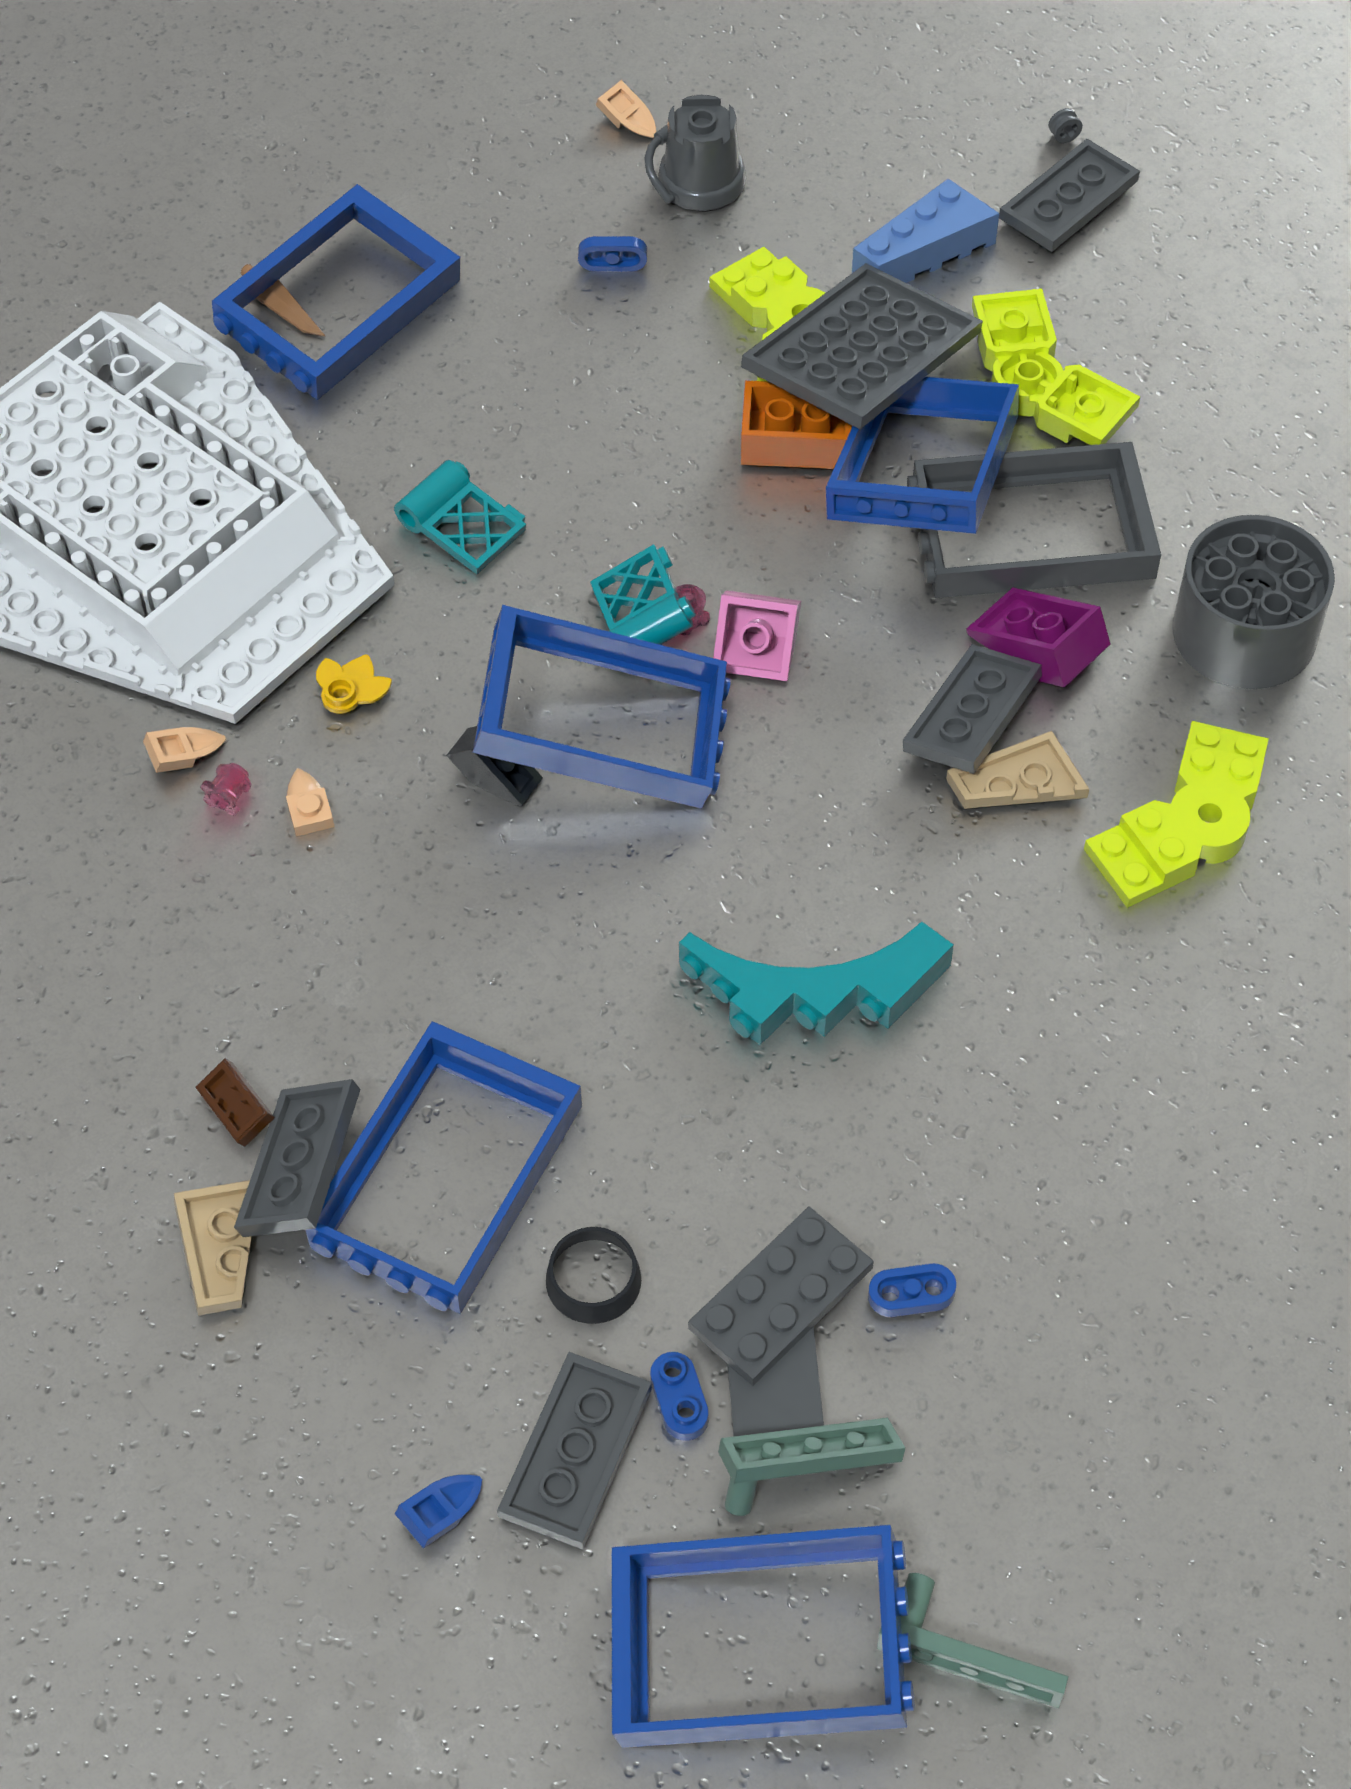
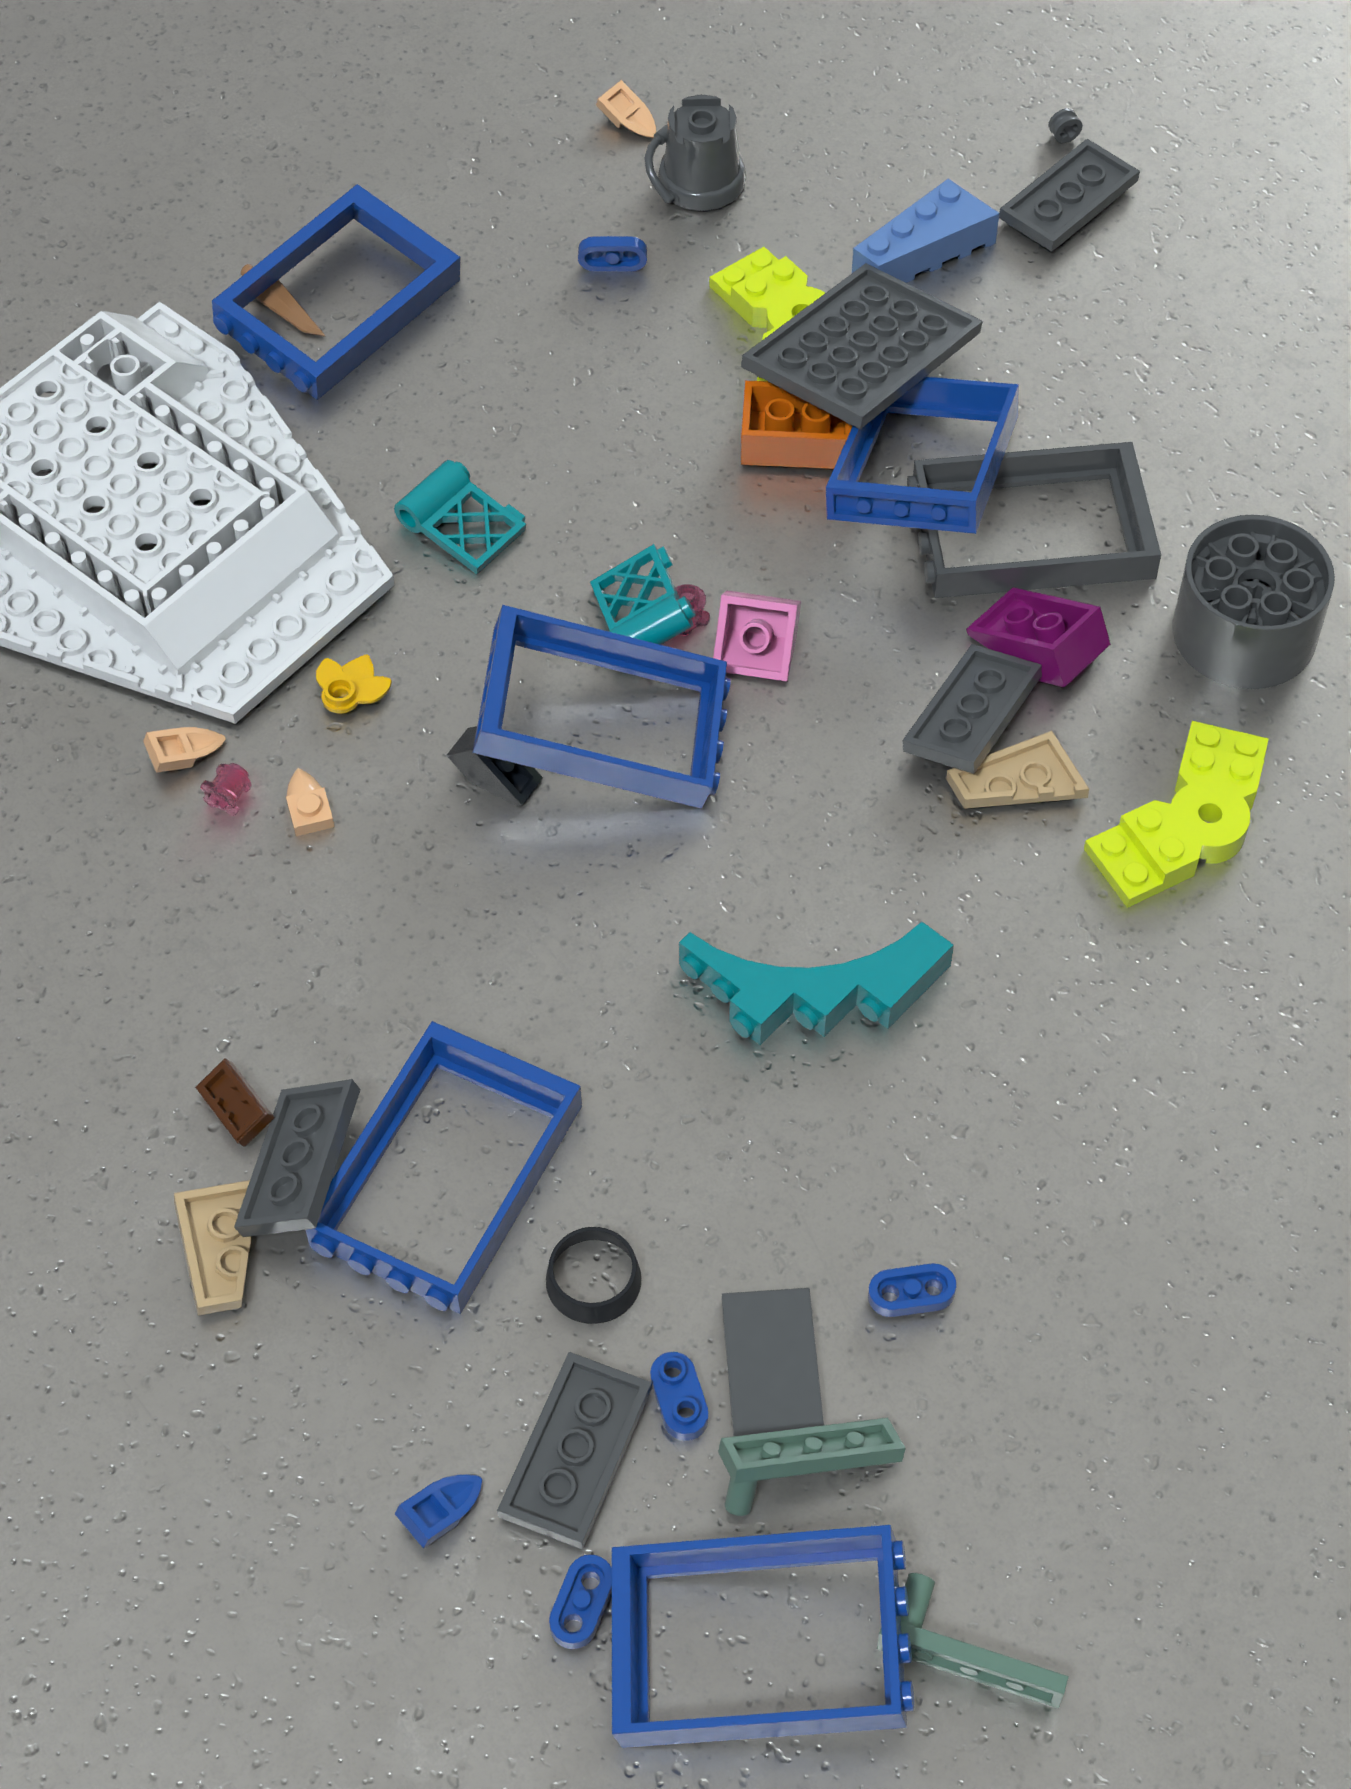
(579, 1603): none -> blue plate
(780, 1295): dark grey plate -> none
(1020, 349): neon yellow plate -> none

